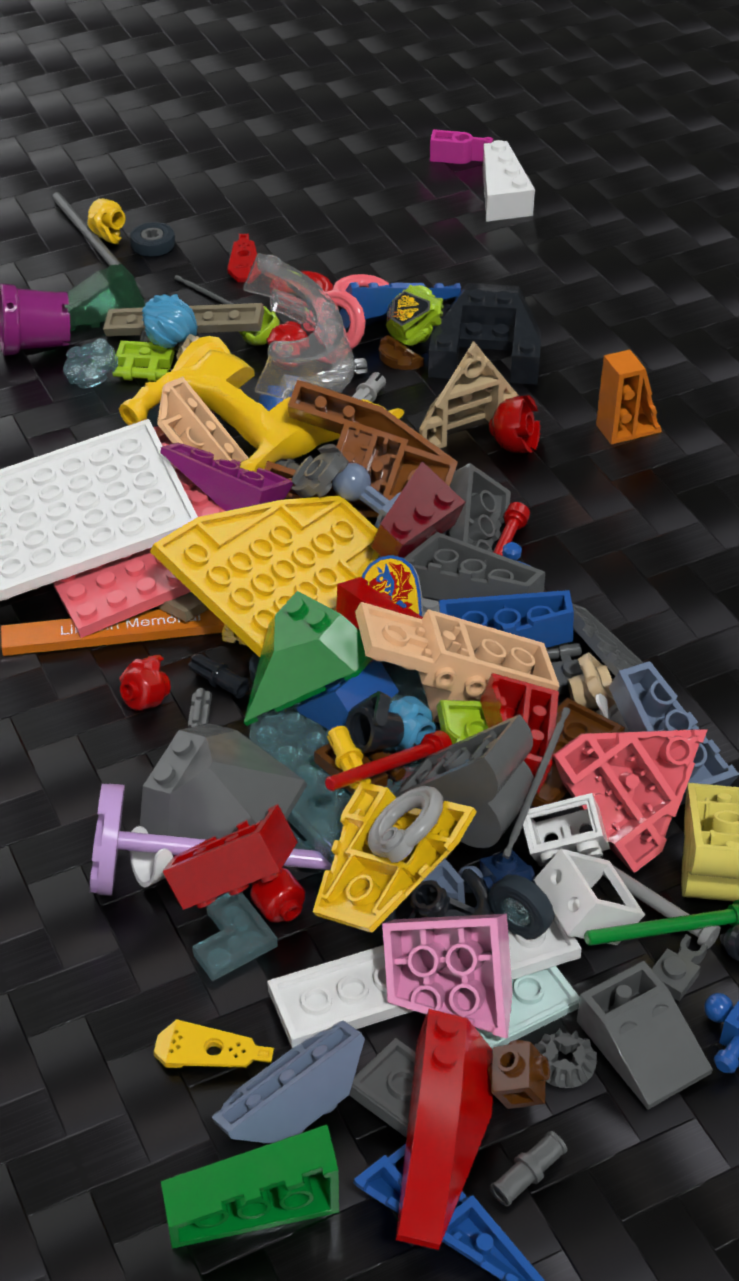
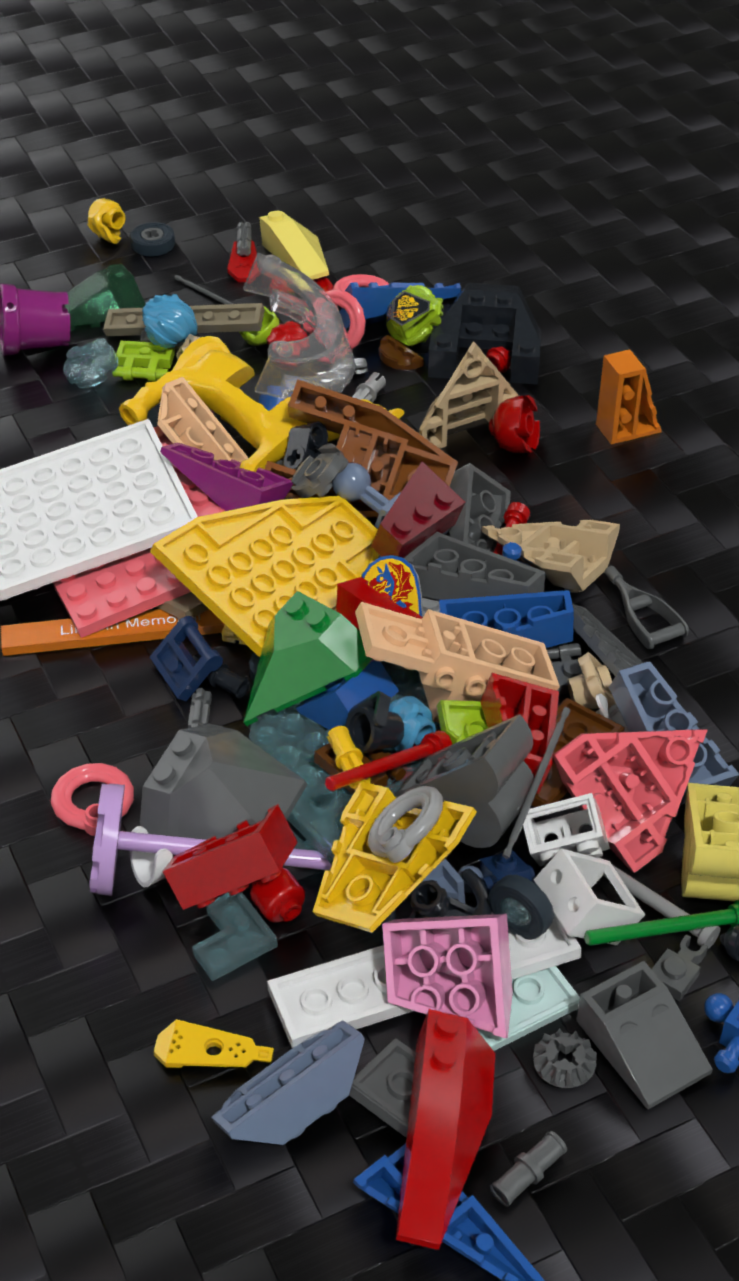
(65, 786): none -> coral piece
(85, 230): dark grey piece -> none
(144, 684): red head -> none
(178, 665): none -> dark blue plate
(244, 239): none -> dark grey axle
(254, 1190): green wedge -> none
(293, 244): none -> light yellow wedge
(304, 442): none -> black piece
(456, 147): dark pink piece -> none
(500, 358): none -> red plate
(506, 185): white wedge -> none
(518, 1074): reddish brown brick -> none
(566, 553): none -> tan wedge
(641, 599): none -> dark grey piece

